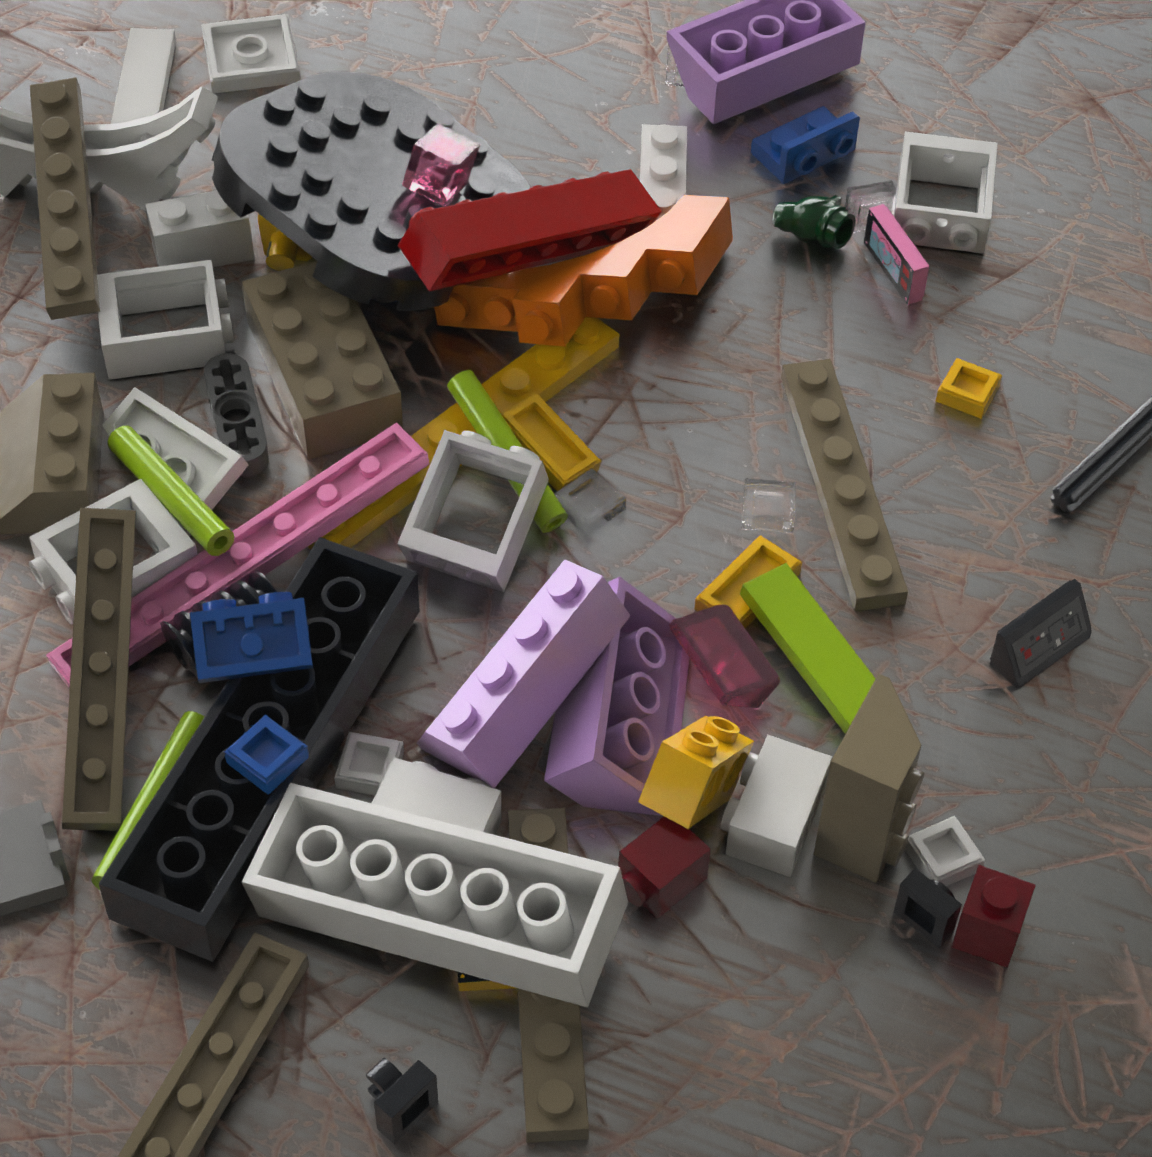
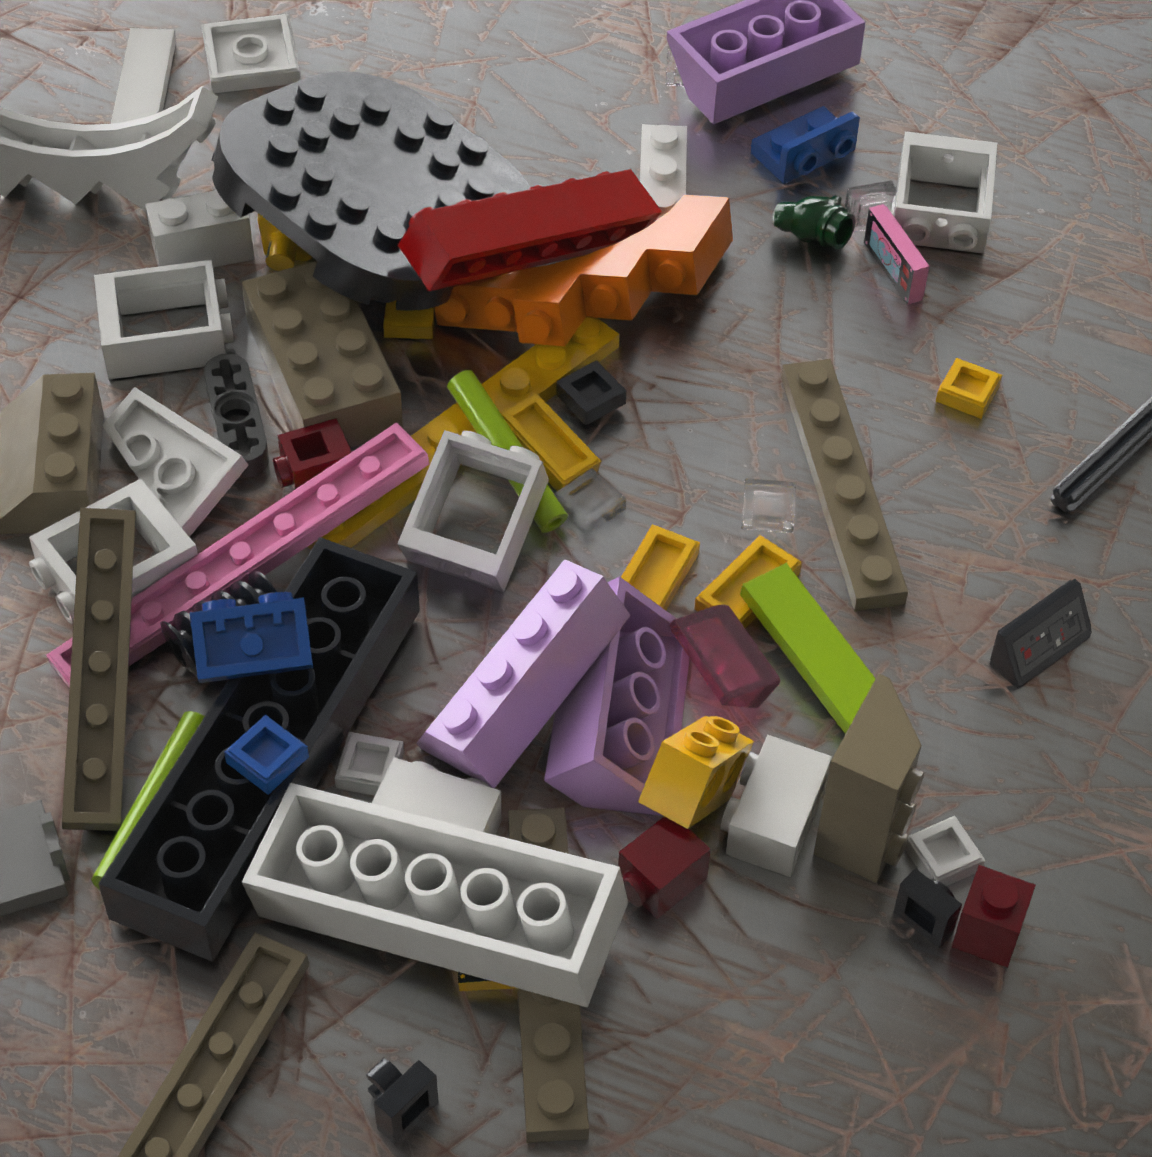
(64, 199): dark tan plate -> none
(171, 490): lime piece -> none
(309, 452): none -> dark red brick
(408, 324): none -> yellow tile
(440, 164): clear pink brick -> none
(591, 392): none -> black plate
(661, 564): none -> yellow tile

